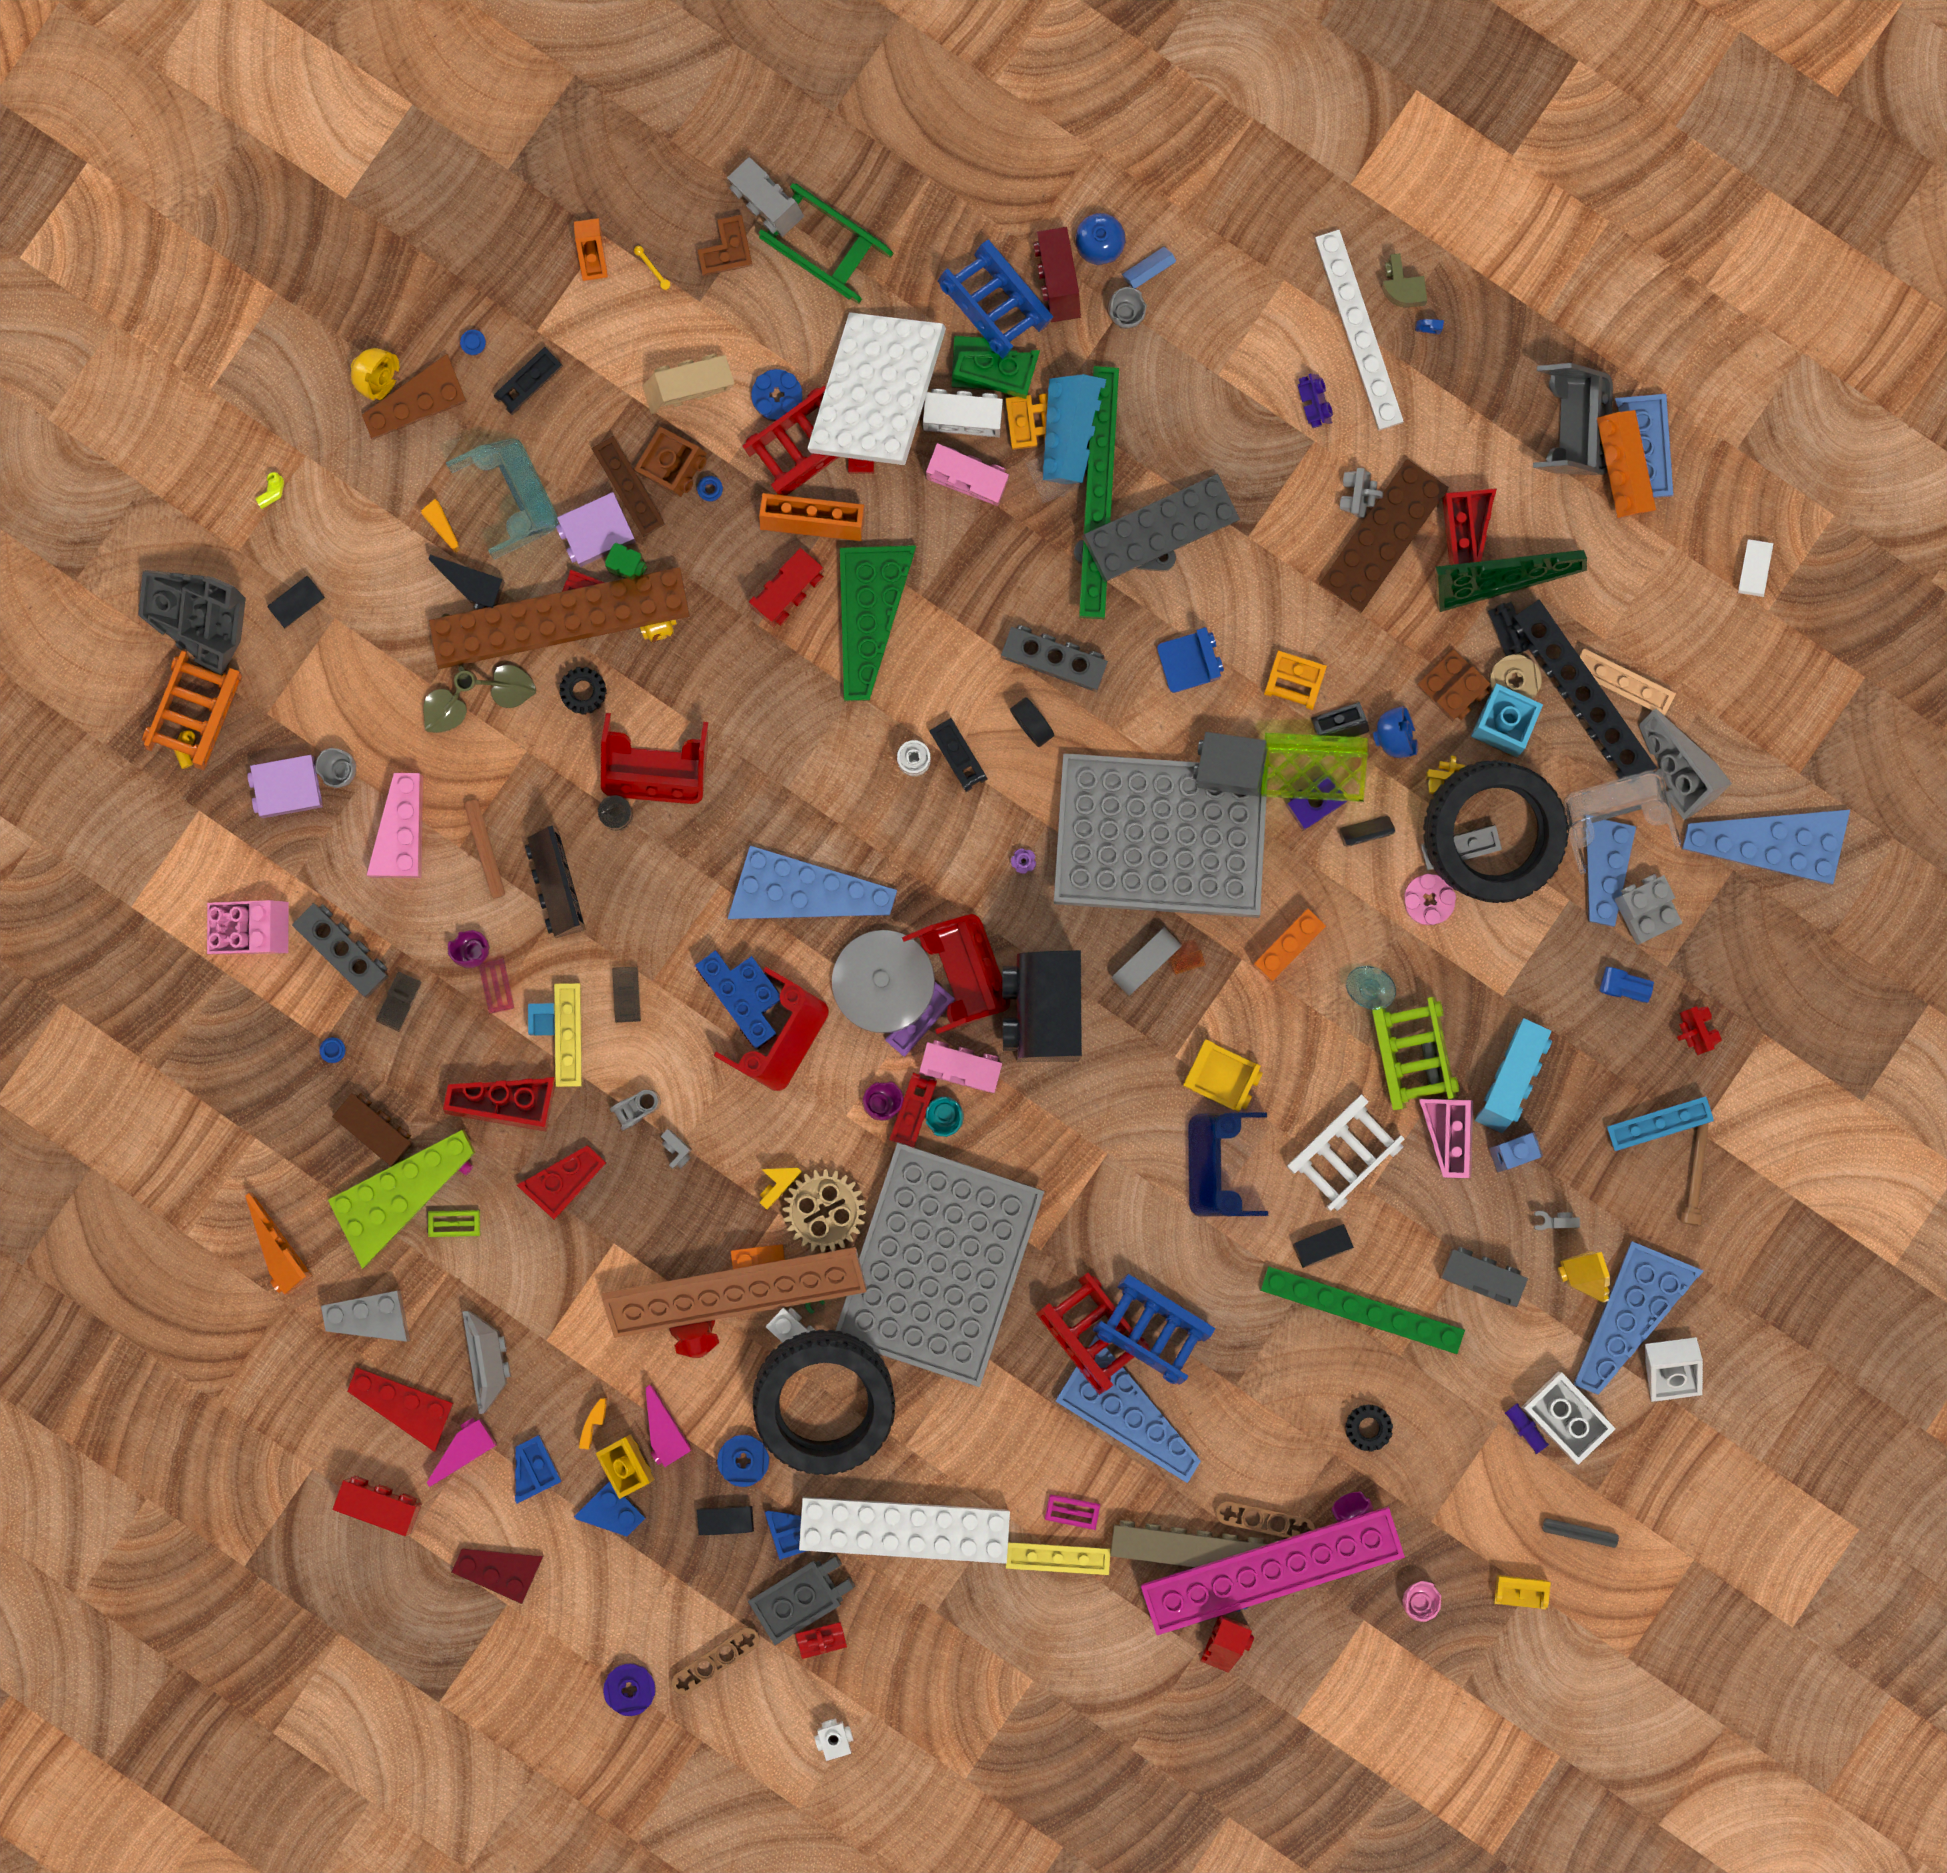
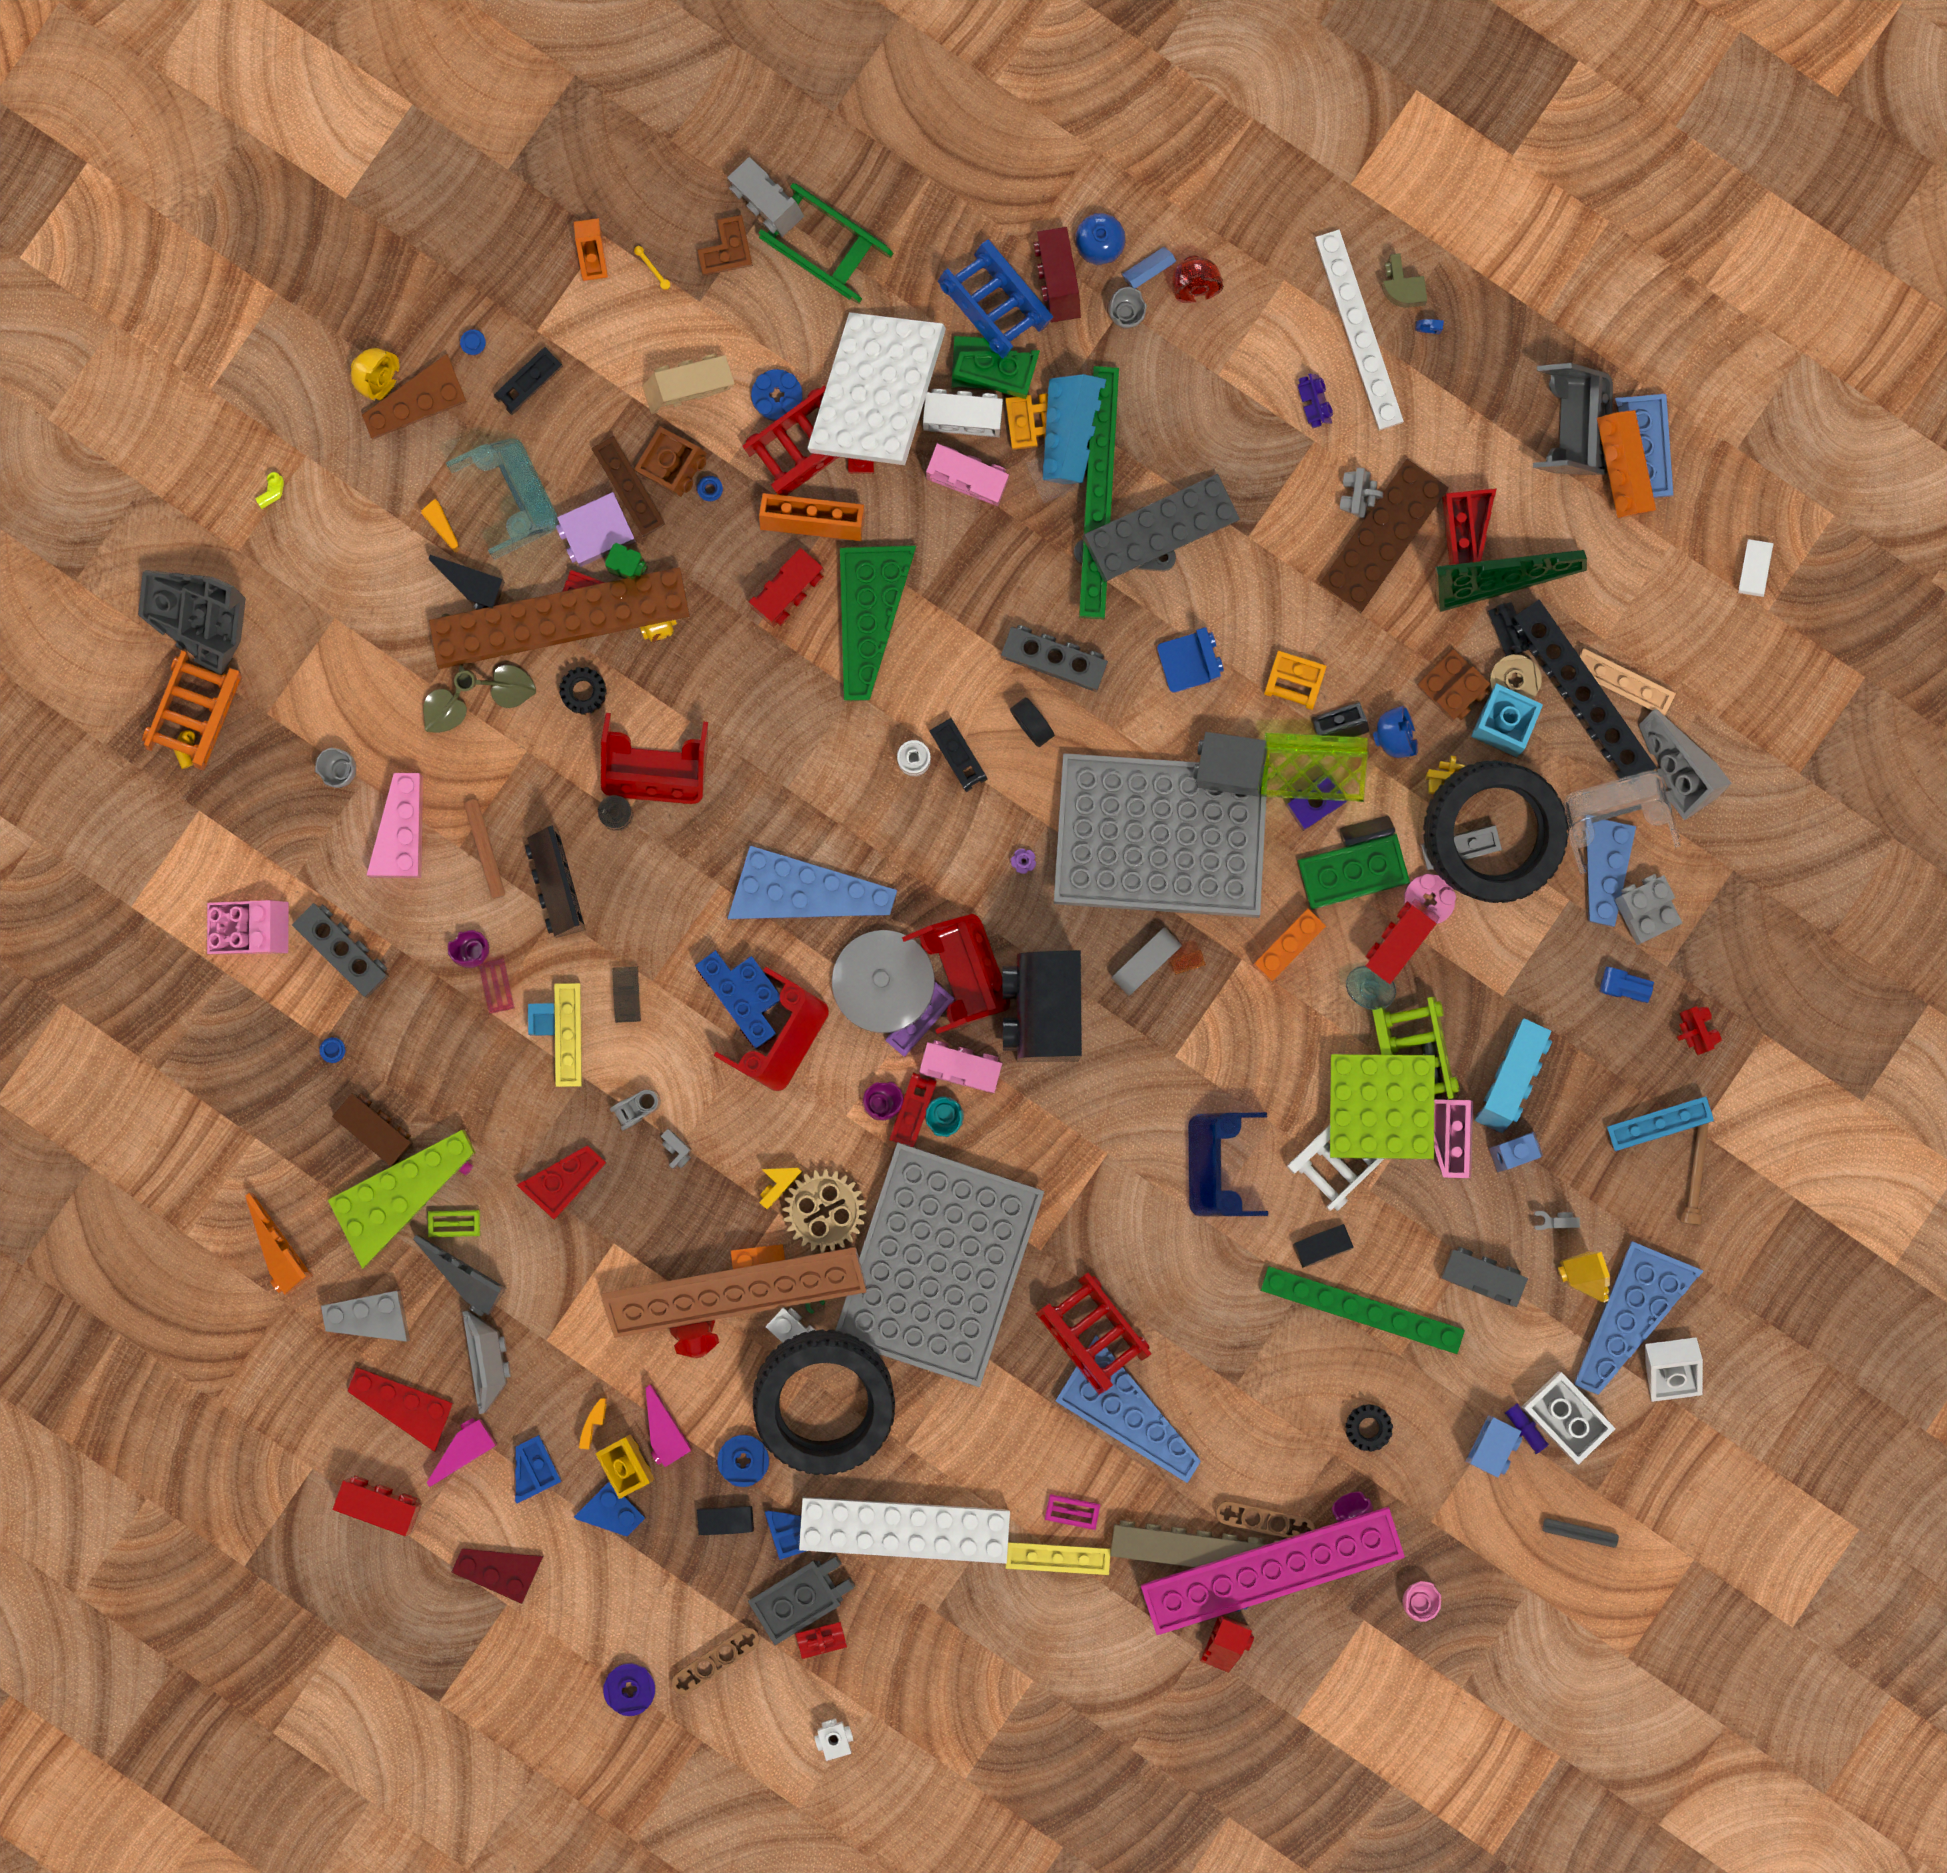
(285, 786): lavender brick -> none
(296, 602): black slope -> none
(398, 1001): clear smoke slope -> none
(471, 1284): none -> dark grey wedge
(512, 1103): red wedge -> none
(1175, 1317): blue fence -> none
(1196, 278): none -> clear red cylinder
(1223, 1076): yellow panel -> none
(1353, 871): none -> green tile
(1382, 1106): none -> lime plate
(1401, 940): none -> red brick
(1494, 1447): none -> medium blue brick
(1522, 1592): yellow hinge -> none
(1787, 844): medium blue wing -> none

